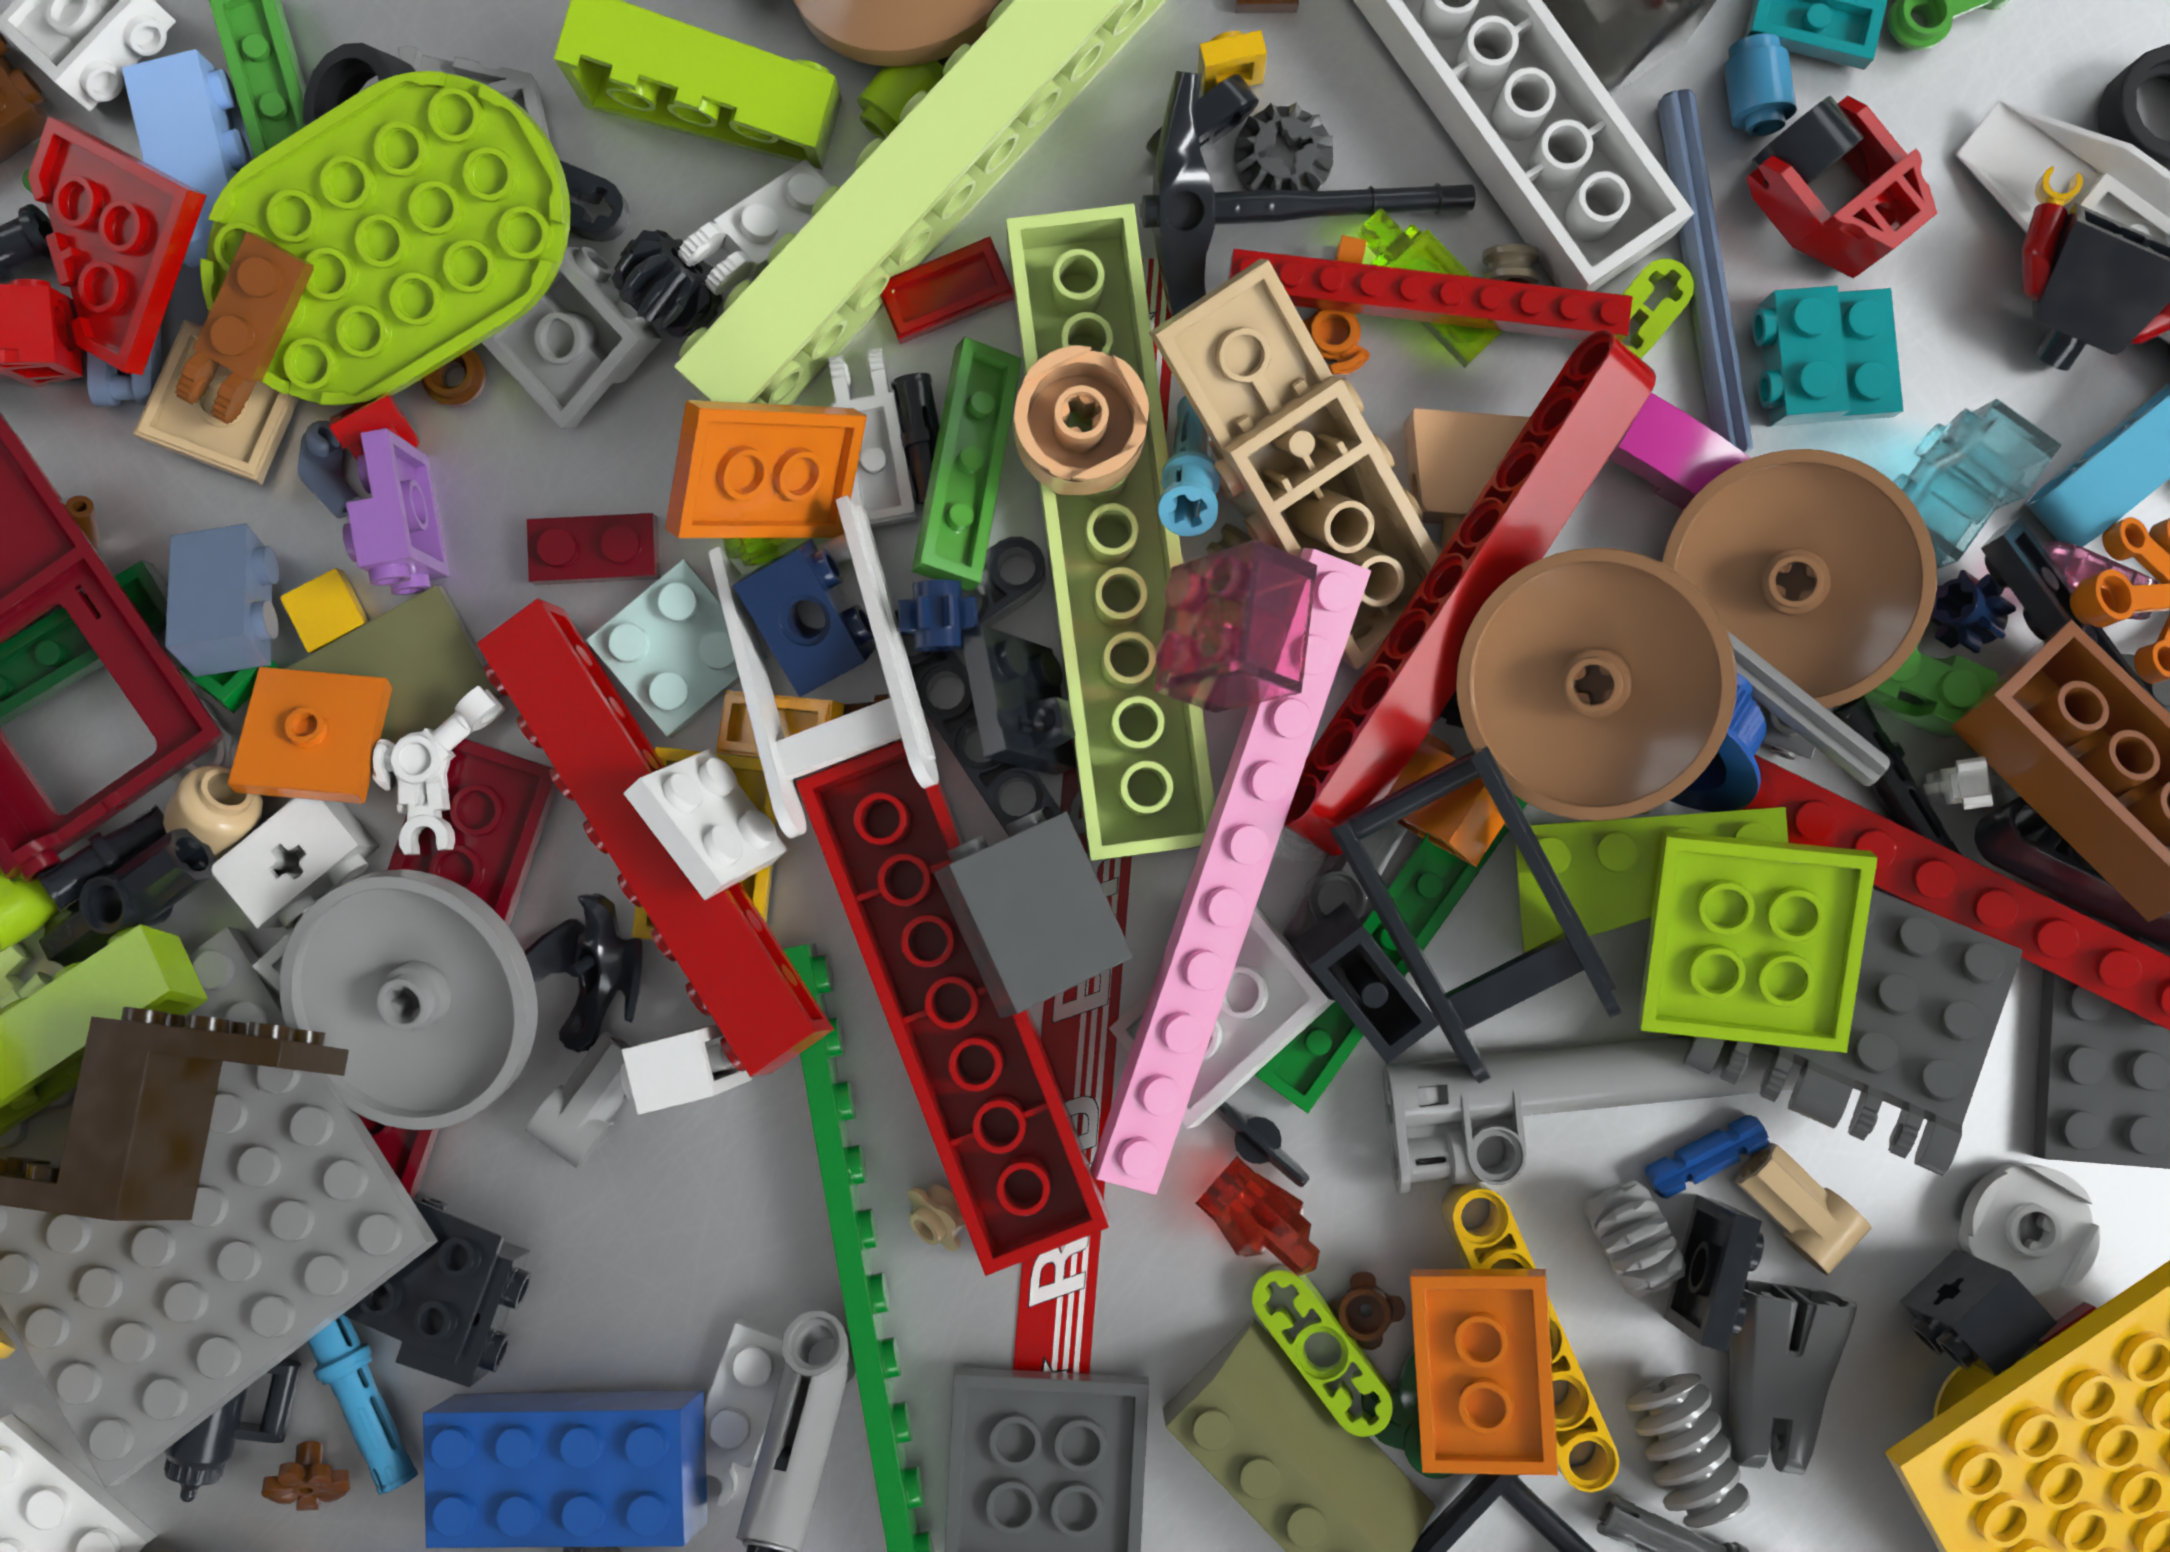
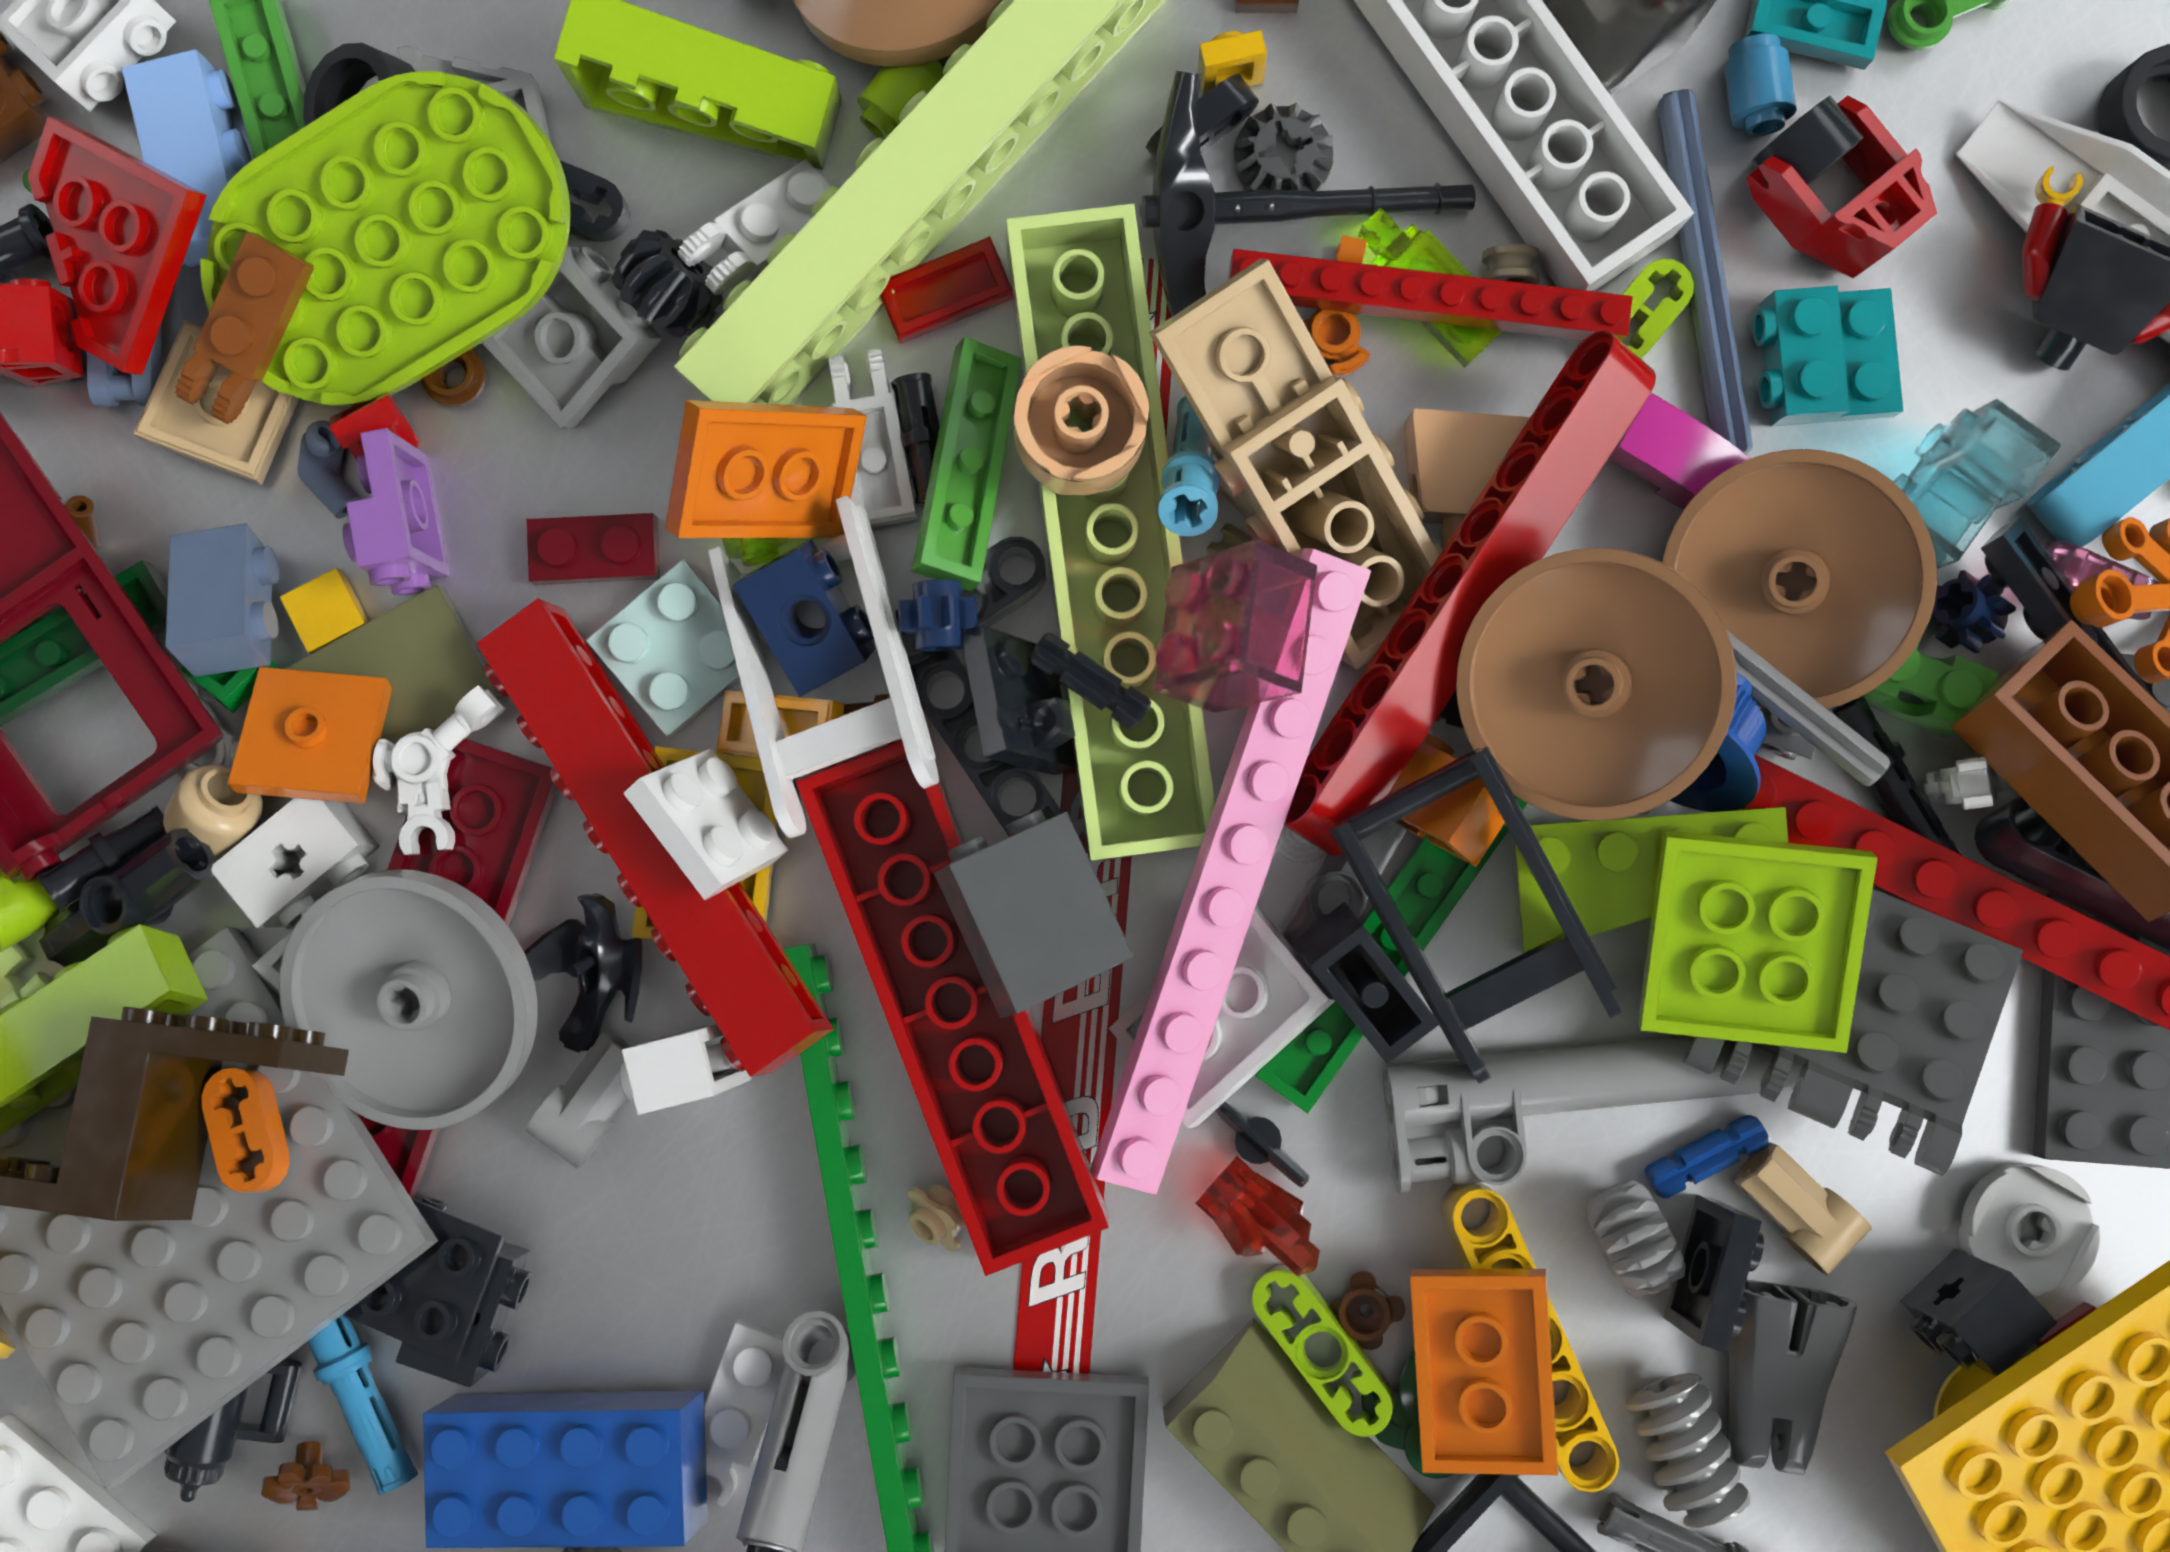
(243, 1130): none -> orange beam
(1090, 680): none -> black axle

